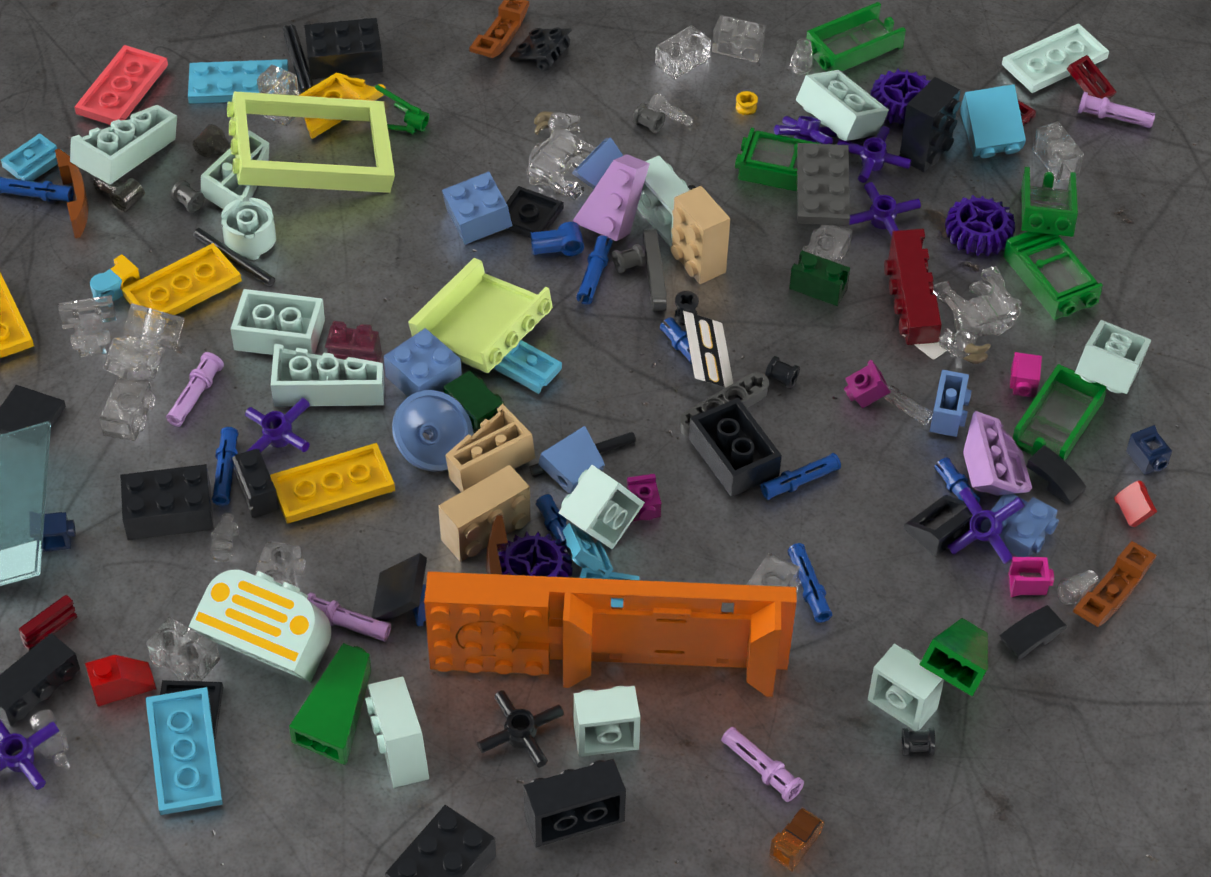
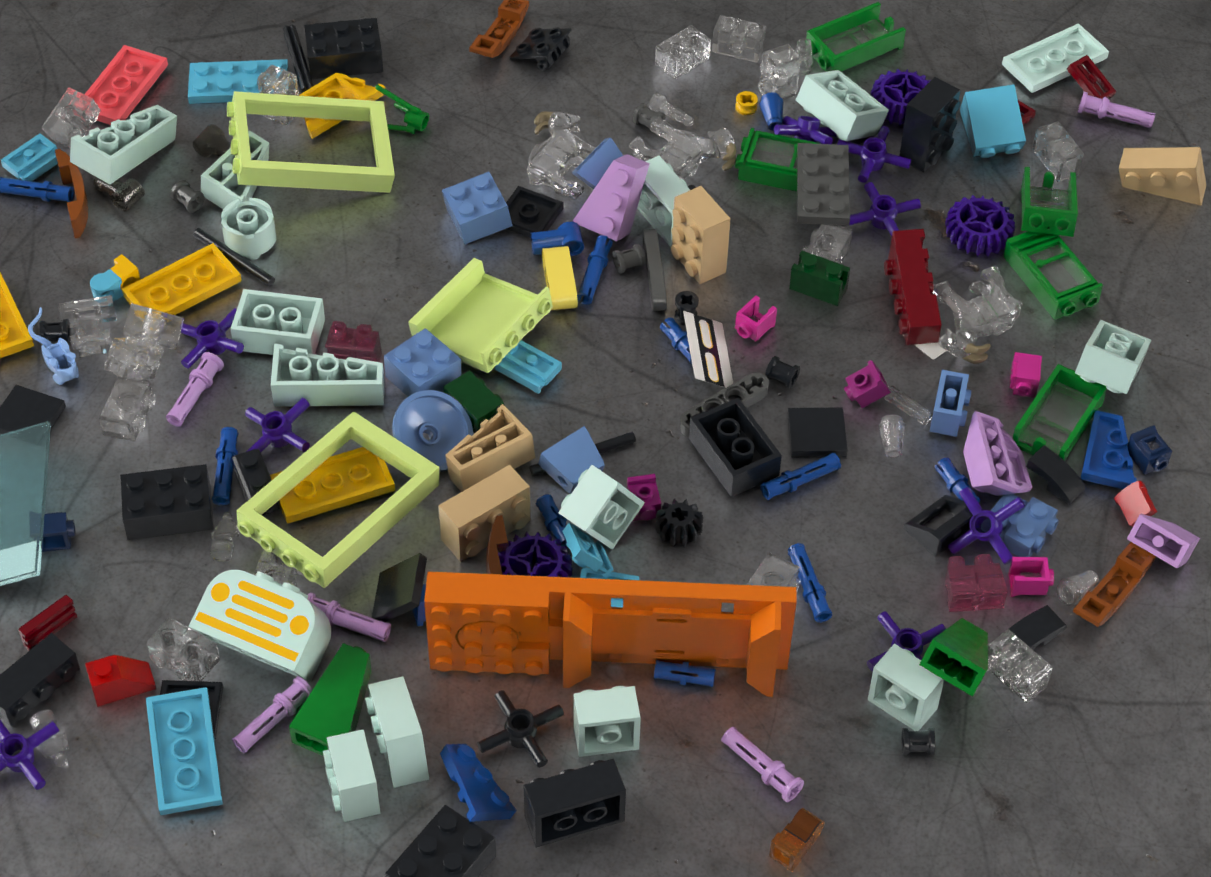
(55, 330): none -> black bush
(56, 356): none -> light blue animal
(71, 106): none -> clear brick
(210, 338): none -> dark purple bar
(286, 707): none -> lavender pin
(295, 554): none -> yellowish green window
(351, 776): none -> light aqua brick
(476, 785): none -> blue wing
(560, 277): none -> light yellow beam
(679, 522): none -> black gear
(686, 149): none -> clear animal
(705, 675): none -> blue pin
(751, 322): none -> dark pink window
(772, 109): none -> blue cone
(780, 72): none -> clear brick
(817, 432): none -> black tile
(892, 434): none -> clear cone
(905, 638): none -> dark purple bar
(975, 584): none -> clear pink hips
(1018, 666): none -> clear brick
(1107, 452): none -> blue wing
(1163, 539): none -> lavender slope
(1165, 172): none -> tan wedge

